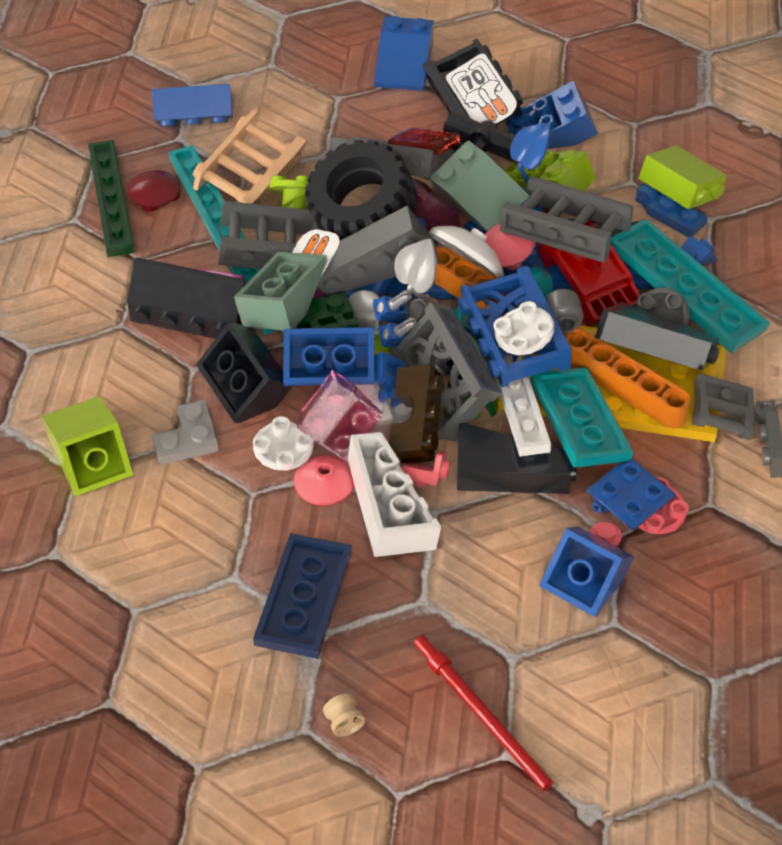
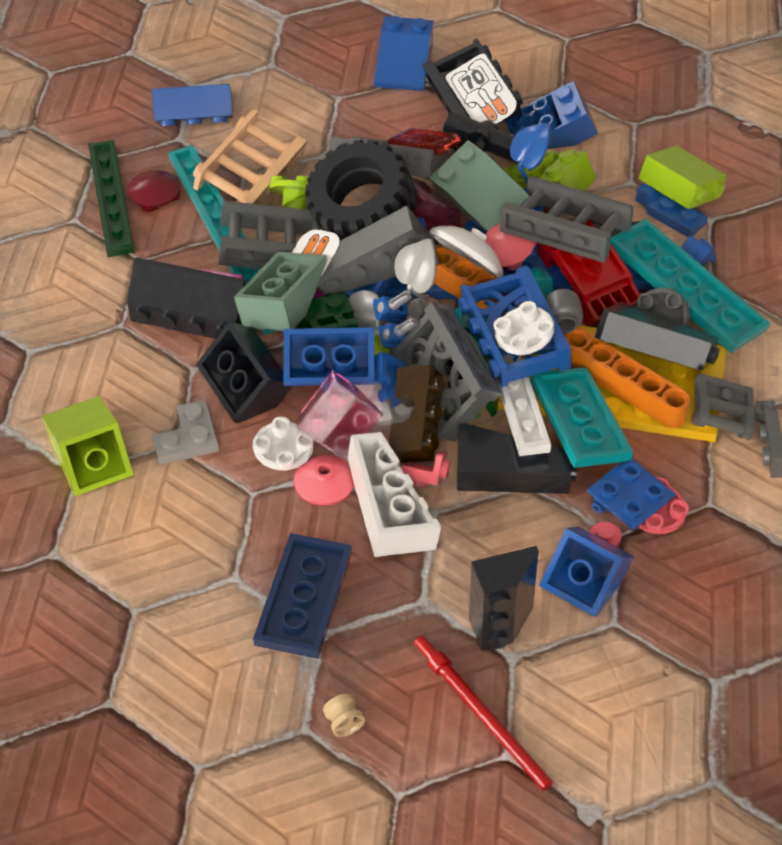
(502, 596): none -> black slope

